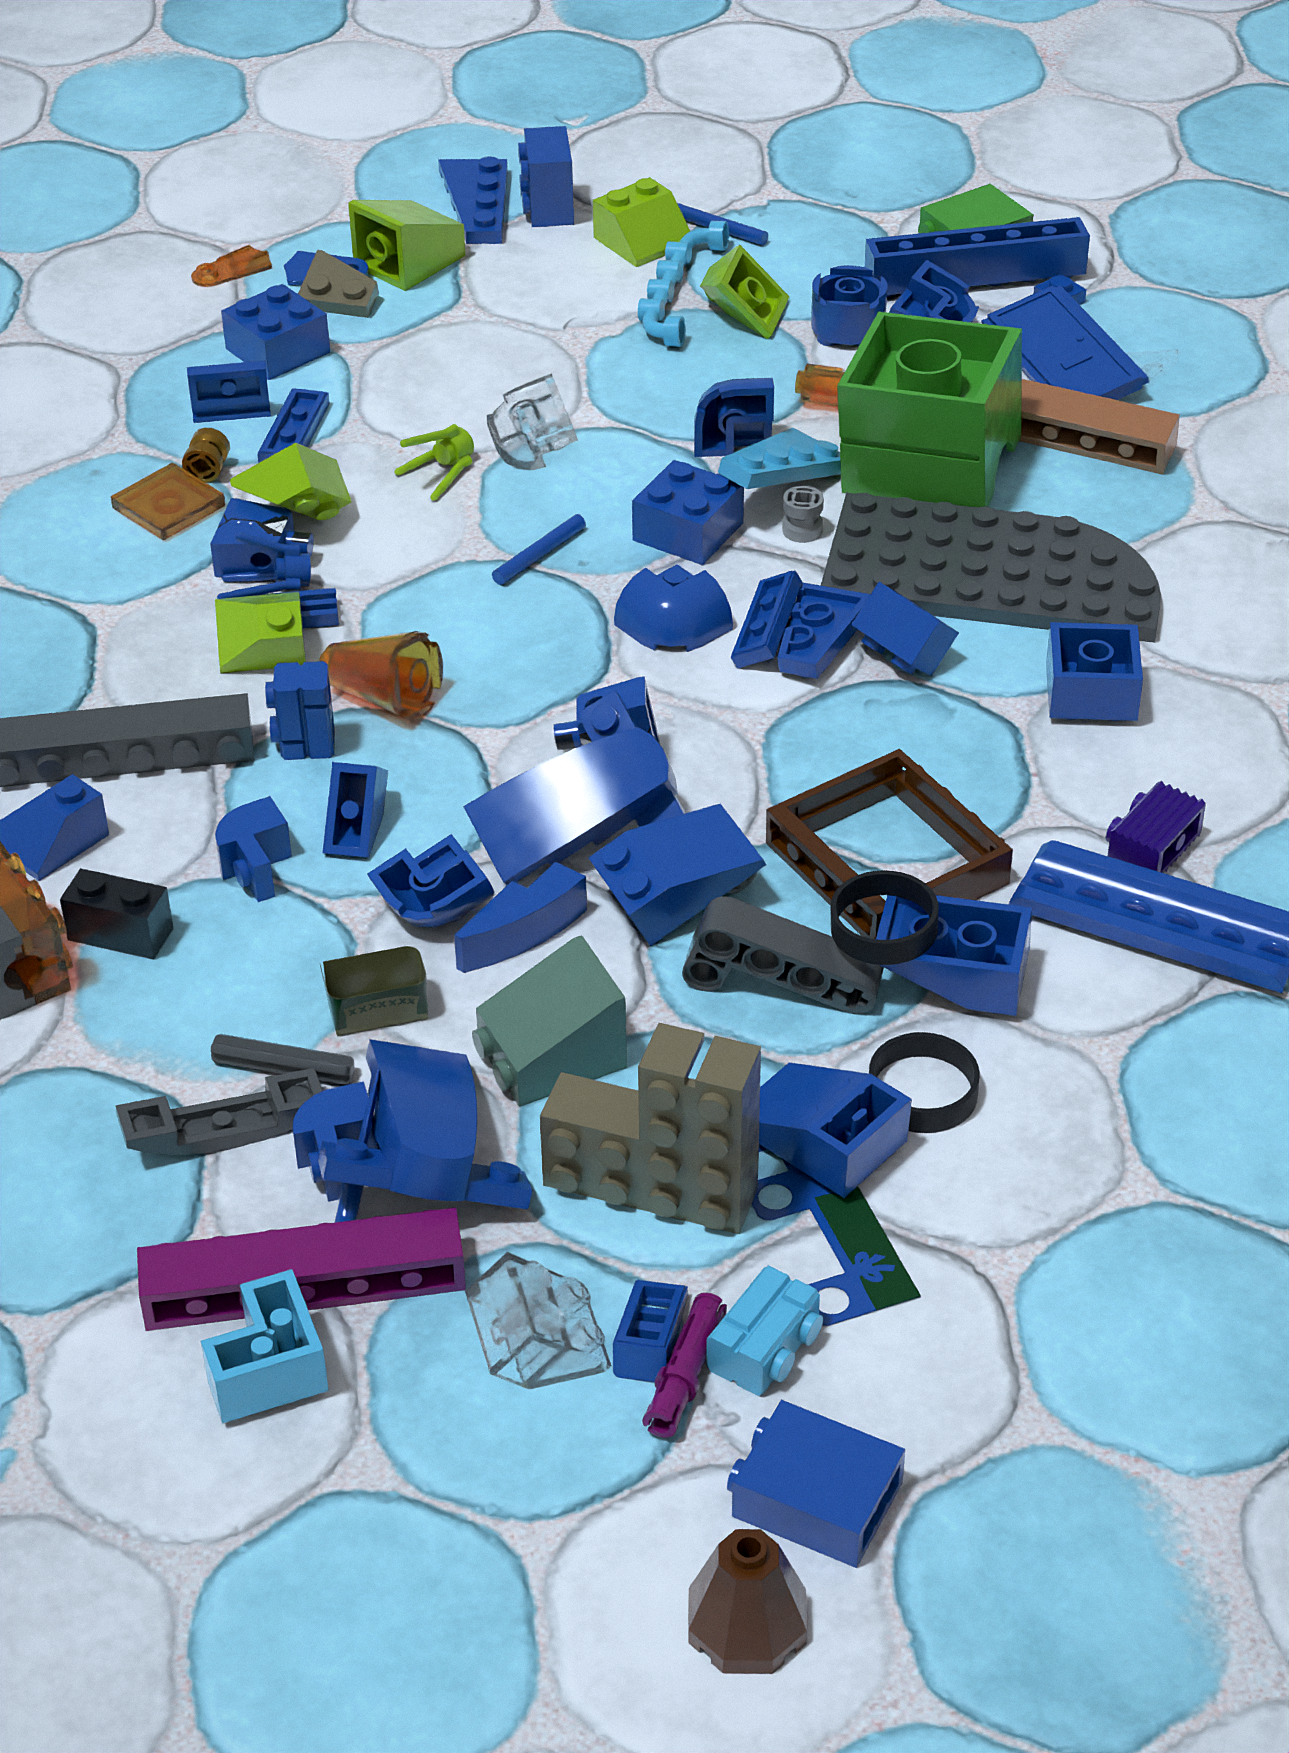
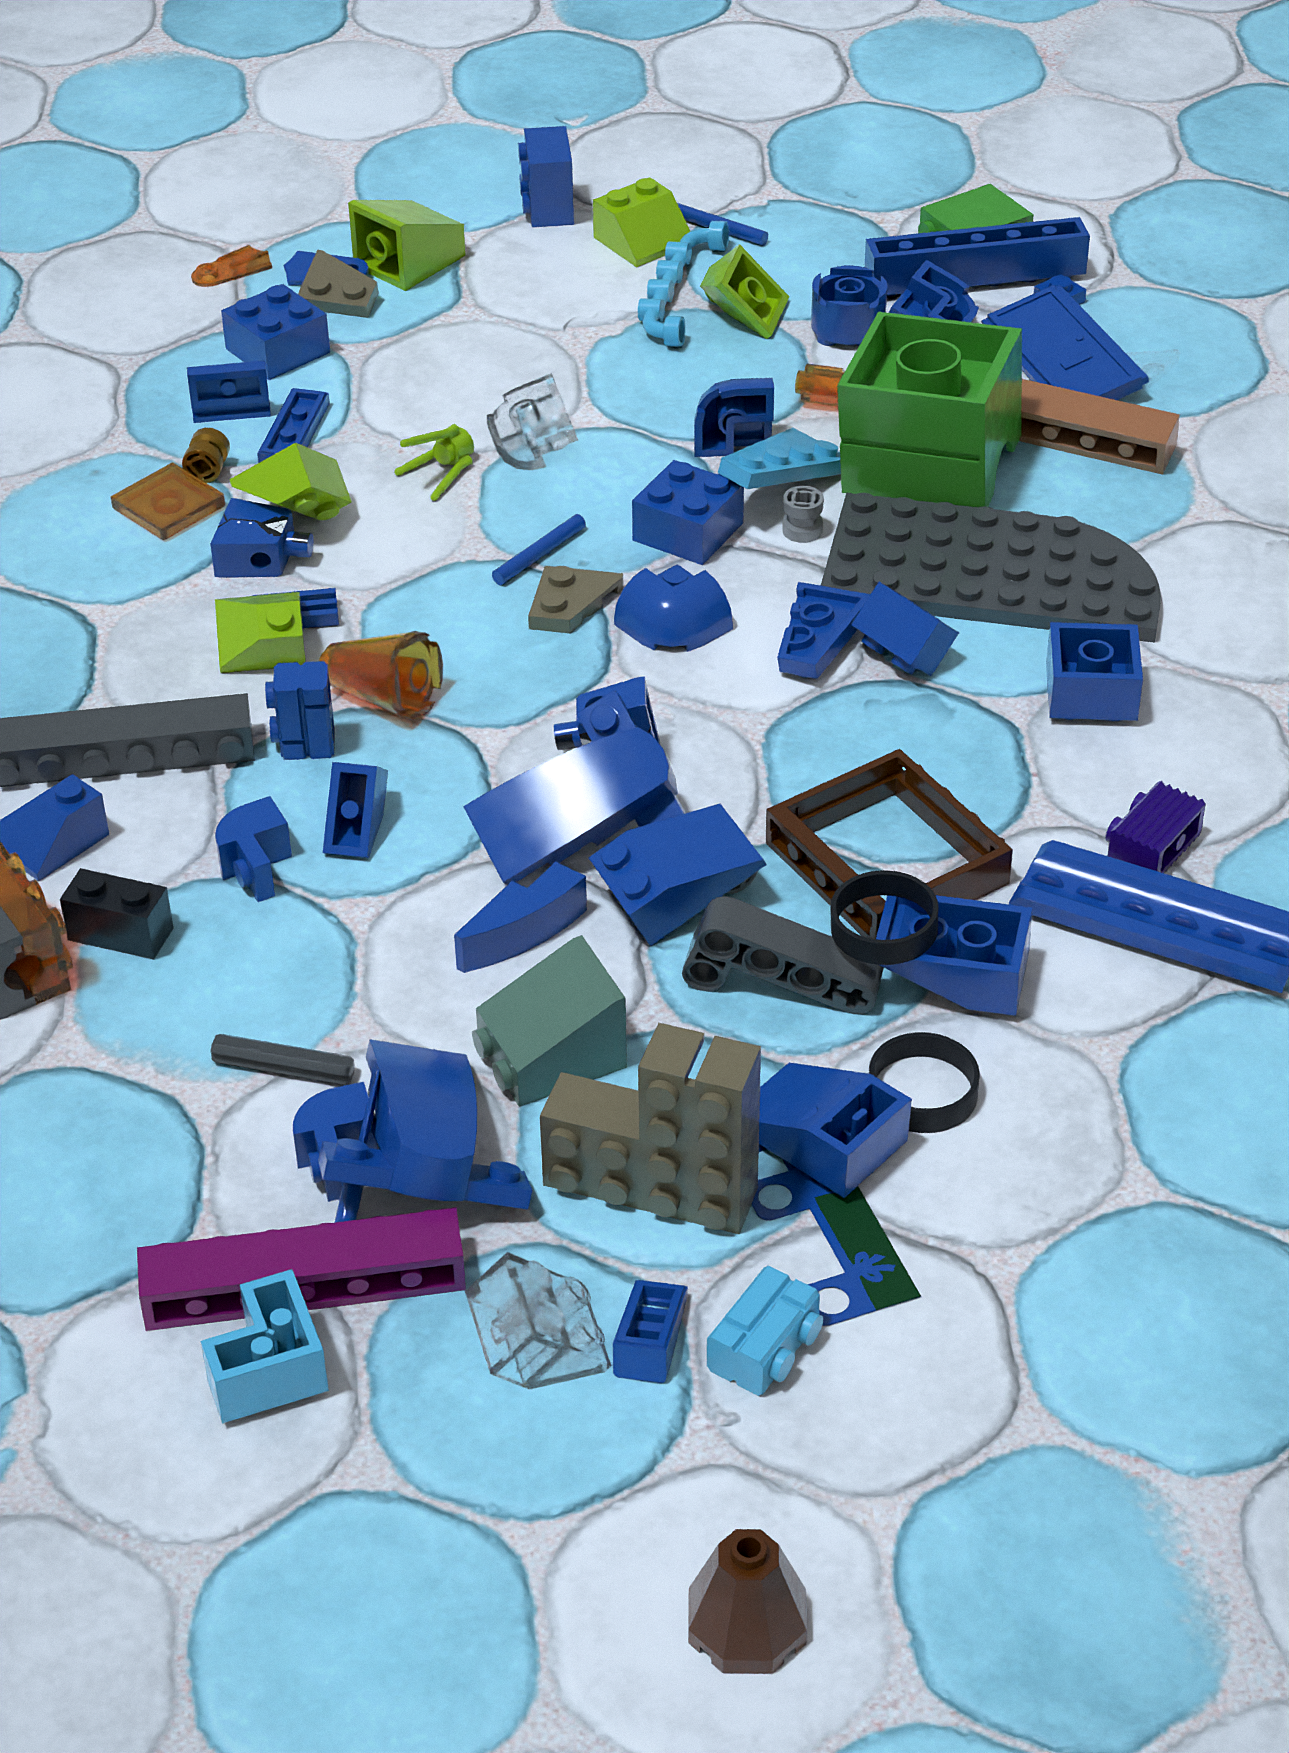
(217, 1124): dark grey slope -> none
(289, 571): blue plant -> none
(376, 989): olive piece -> none
(434, 885): blue brick -> none
(477, 196): blue wing -> none
(569, 596): none -> dark tan wing
(679, 1379): magenta pin -> none
(766, 619): blue tile -> none
(816, 1482): blue brick -> none

